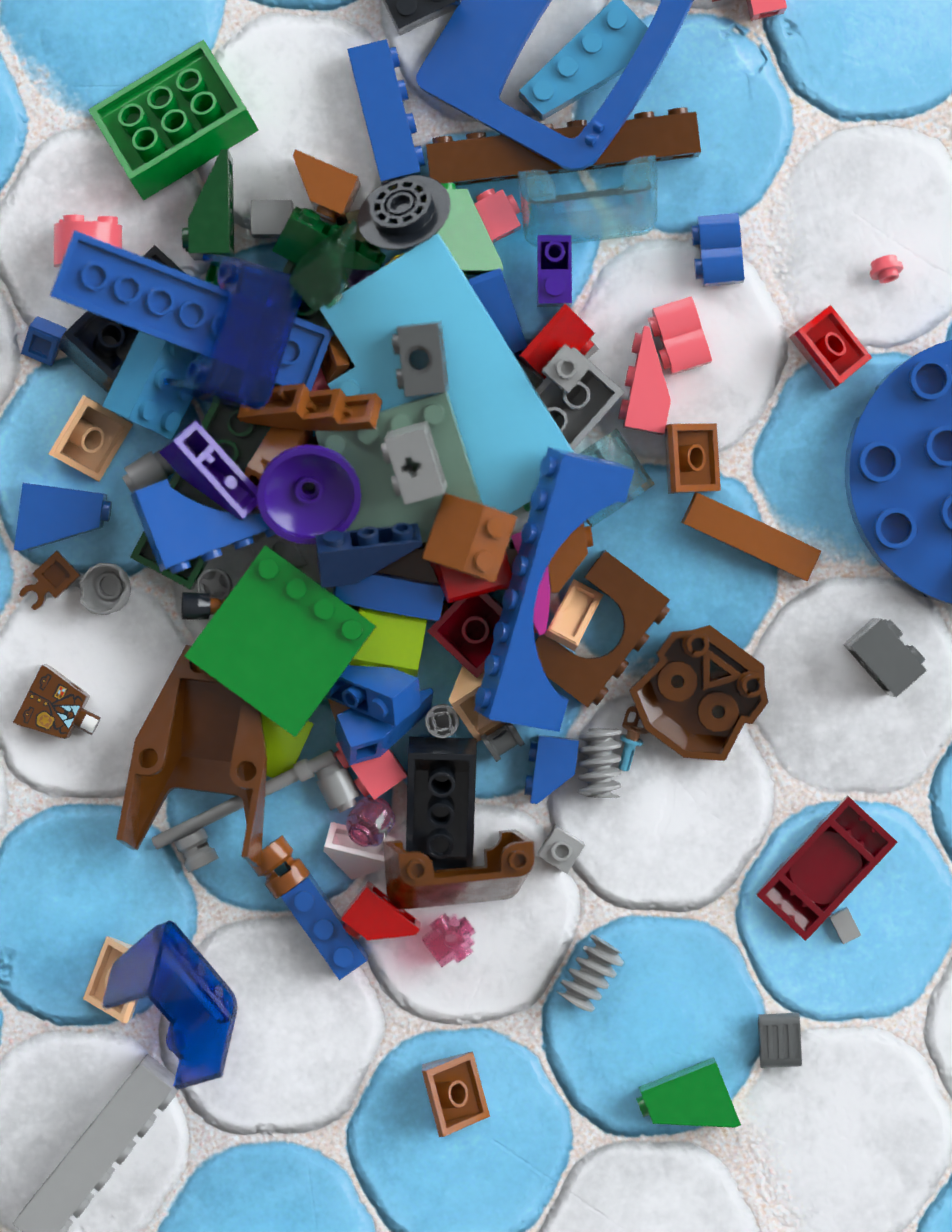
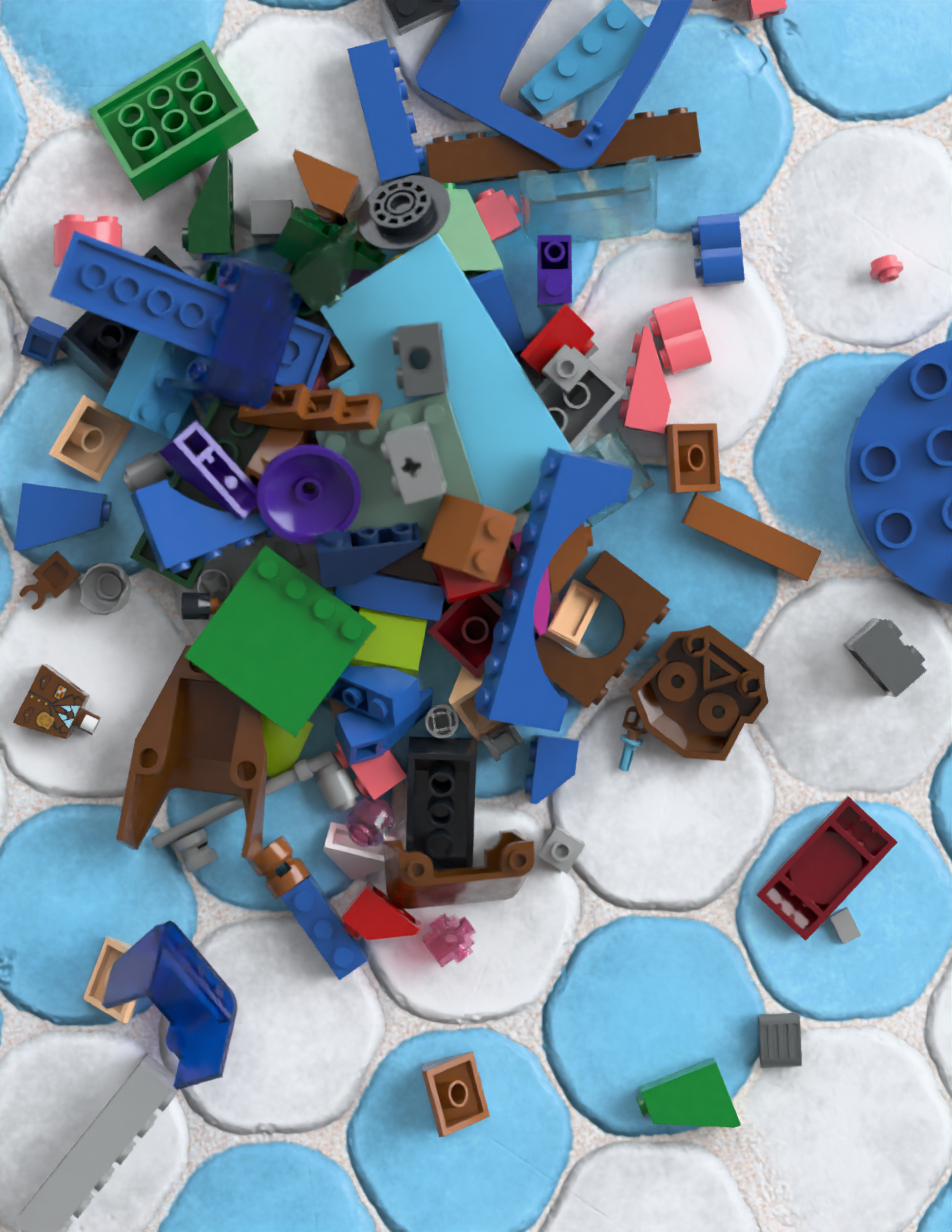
(591, 974): light grey piece -> none
(600, 763): light grey piece -> none
(830, 347): red slope -> none

